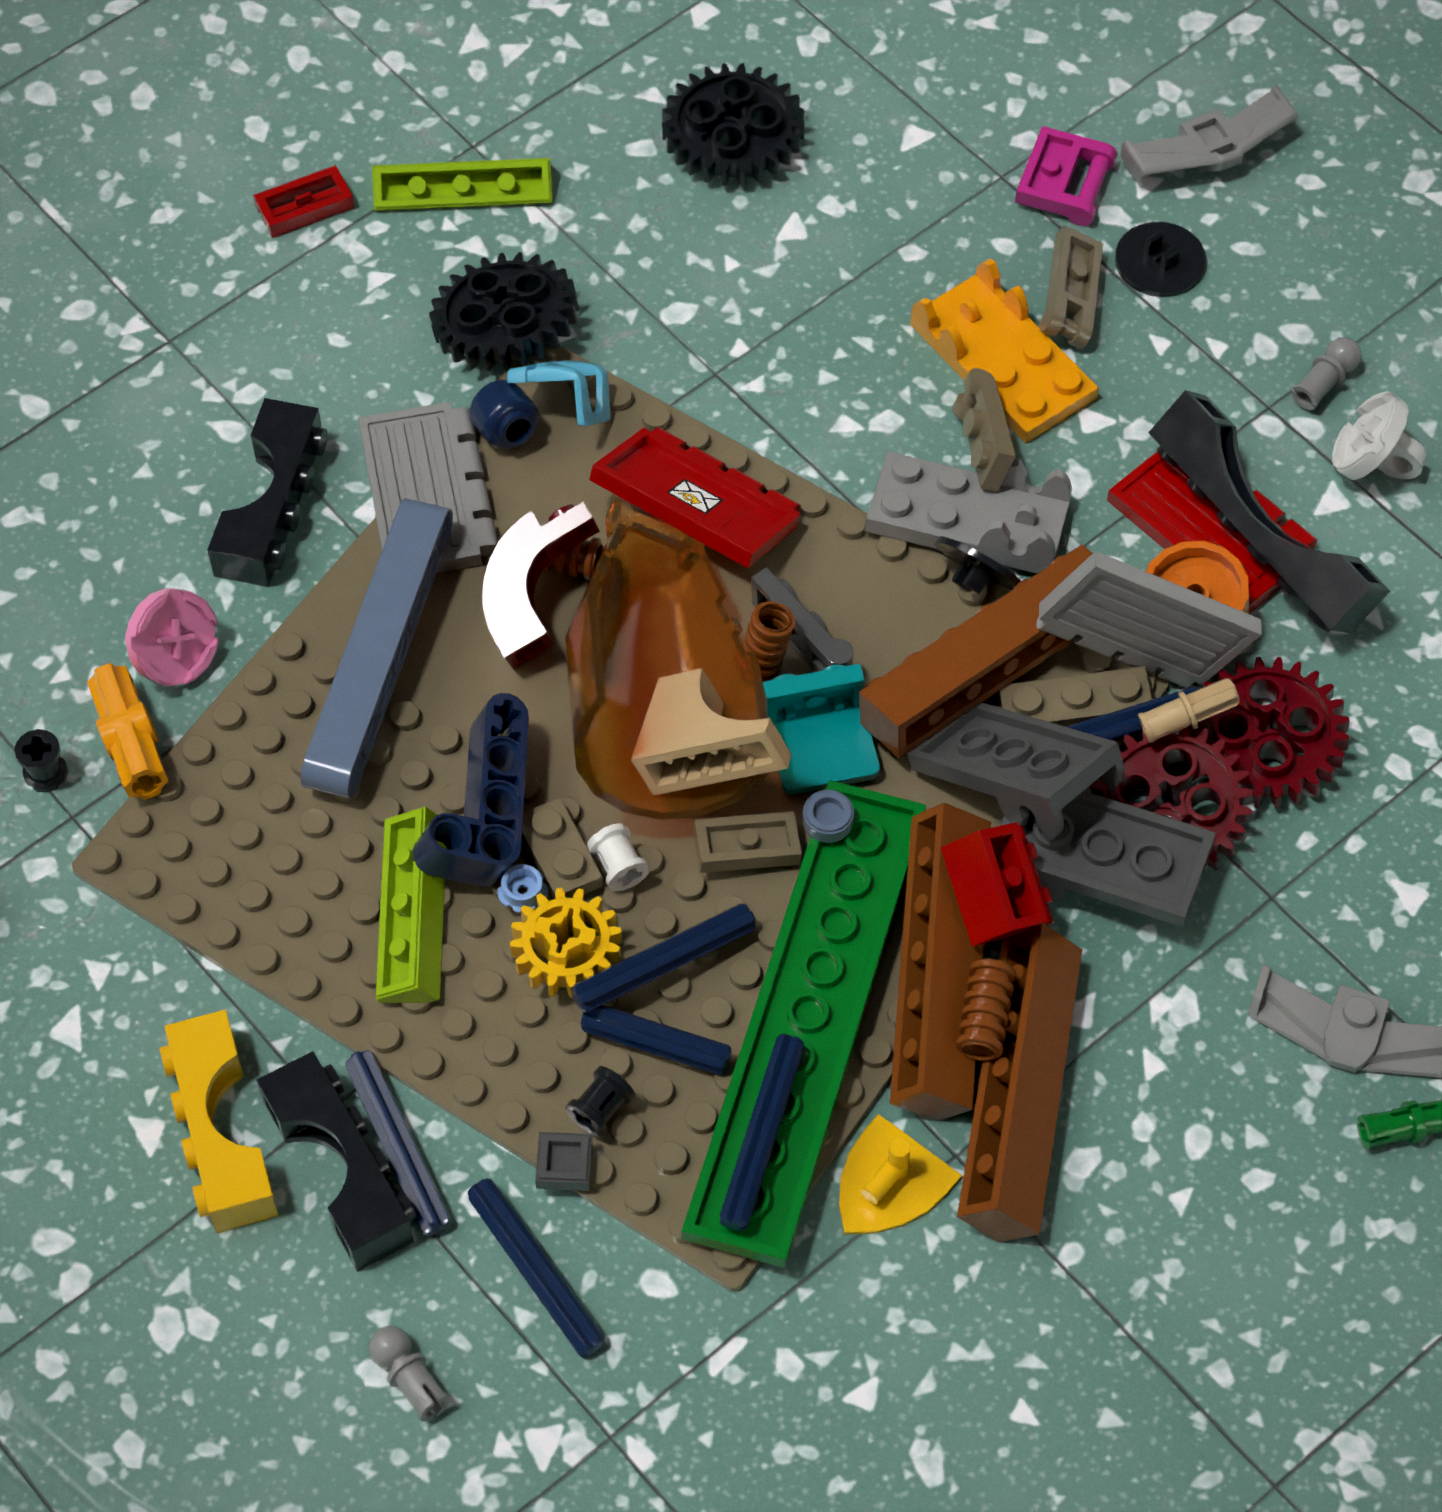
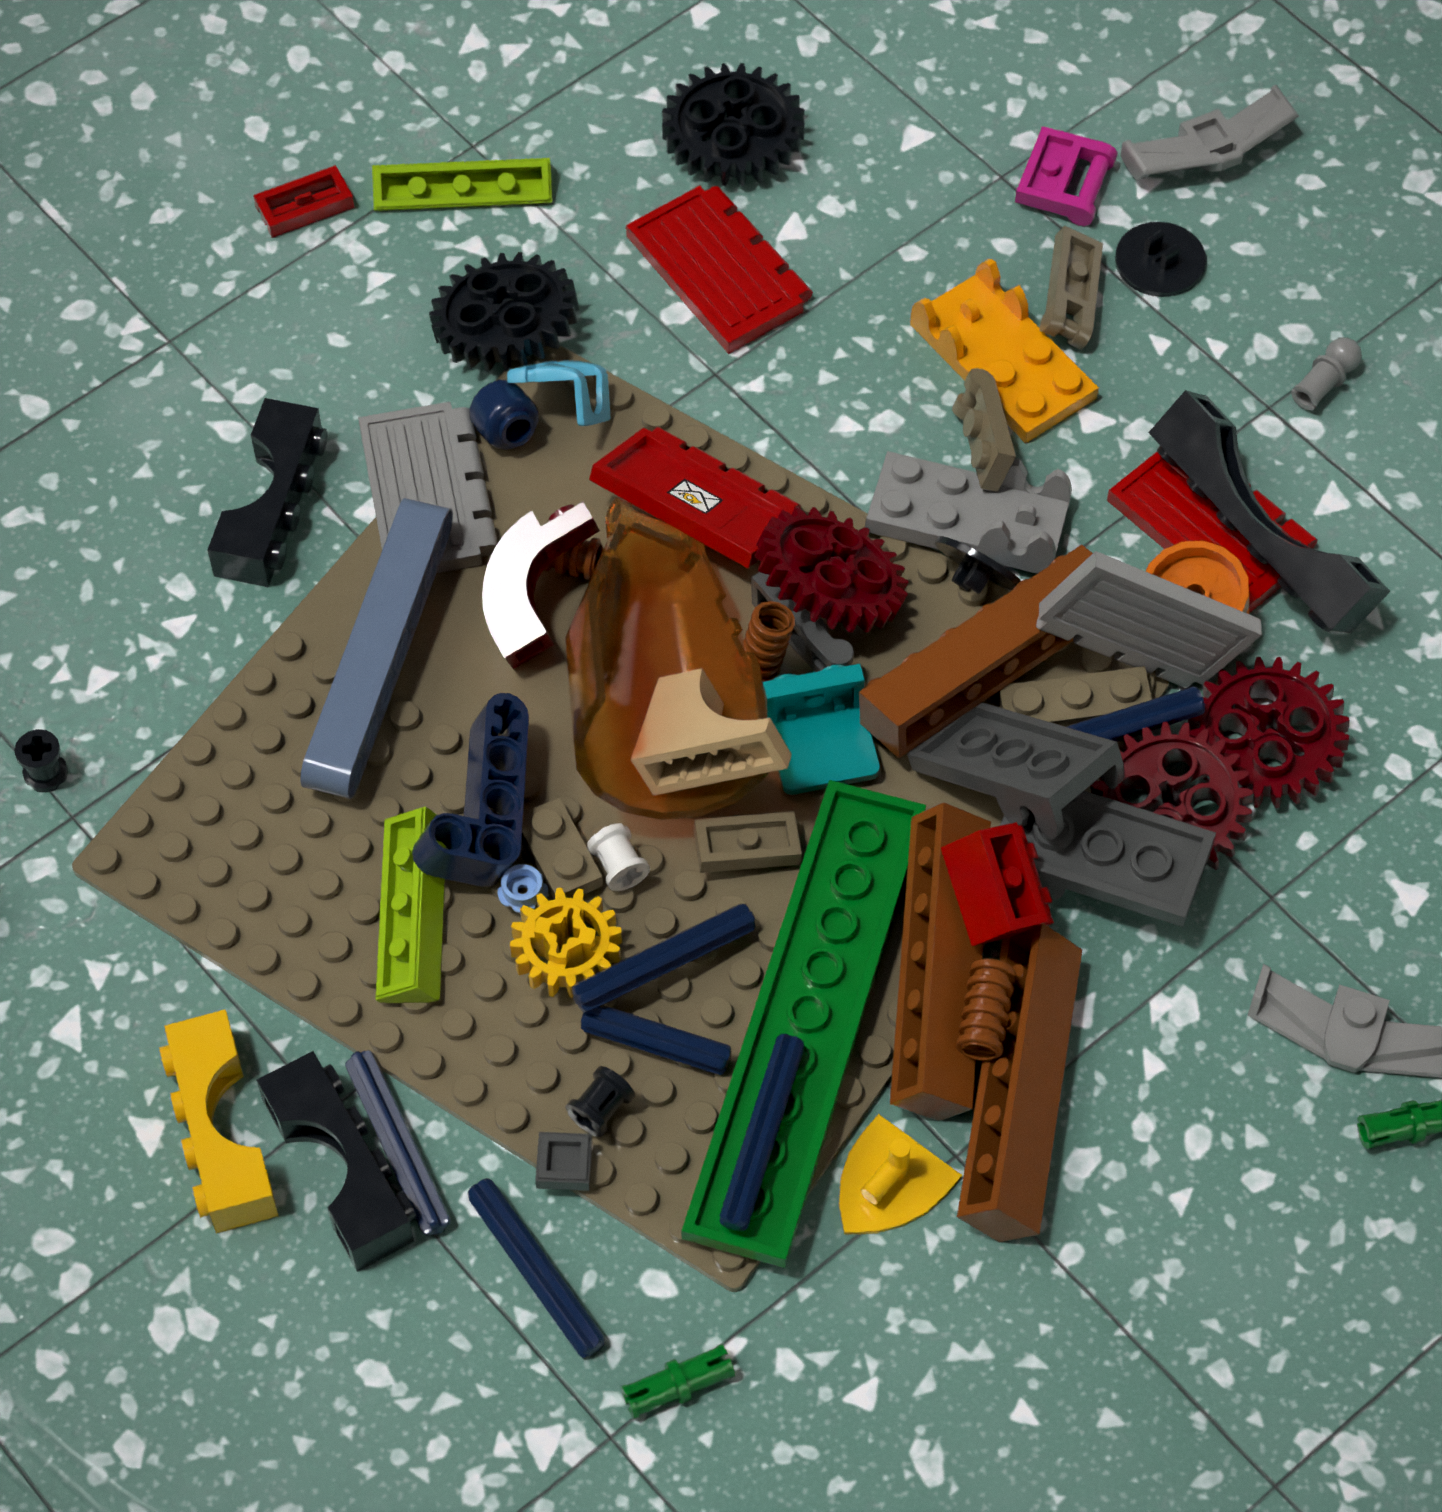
(127, 731): light orange piece -> none
(171, 637): bright pink tile -> none
(391, 1350): light grey pin -> none
(677, 1381): none -> green pin
(719, 266): none -> red hinge
(828, 816): sand blue tile -> none
(831, 569): none -> dark red gear
(1189, 709): tan axle -> none
(1379, 441): white tile -> none

